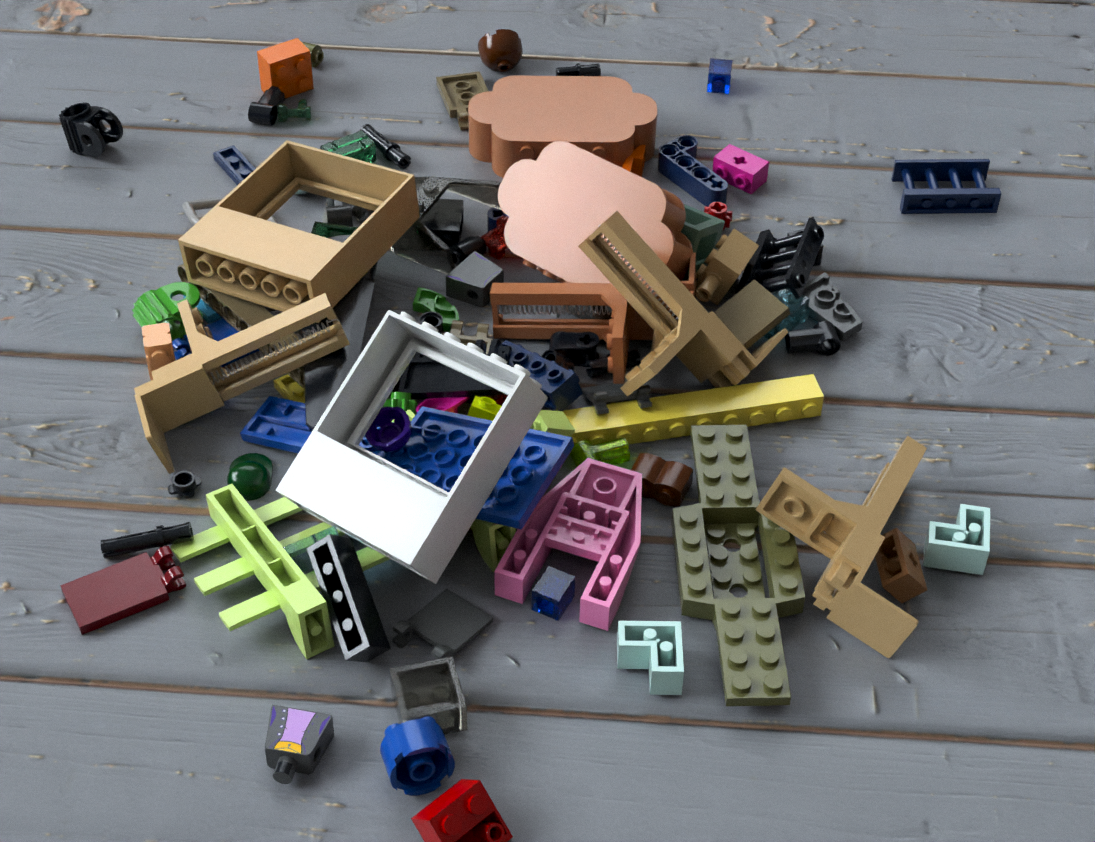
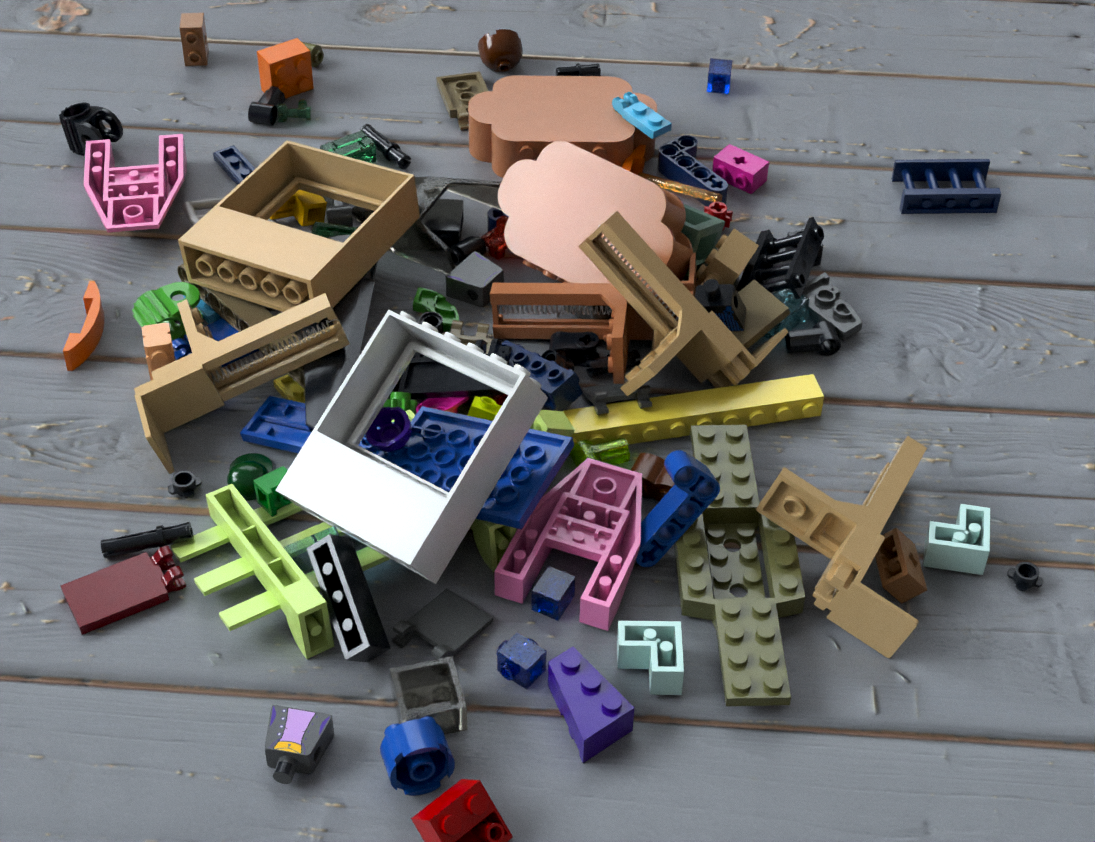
(81, 345): none -> orange slope
(134, 195): none -> bright pink wedge
(194, 39): none -> medium nougat brick
(266, 491): none -> green brick
(304, 207): none -> yellow brick
(521, 660): none -> clear blue brick
(589, 704): none -> dark purple wedge
(641, 115): none -> medium azure hinge
(679, 508): none -> blue beam
(683, 188): none -> clear orange bar
(724, 302): none -> black torso
(1025, 576): none -> black plate

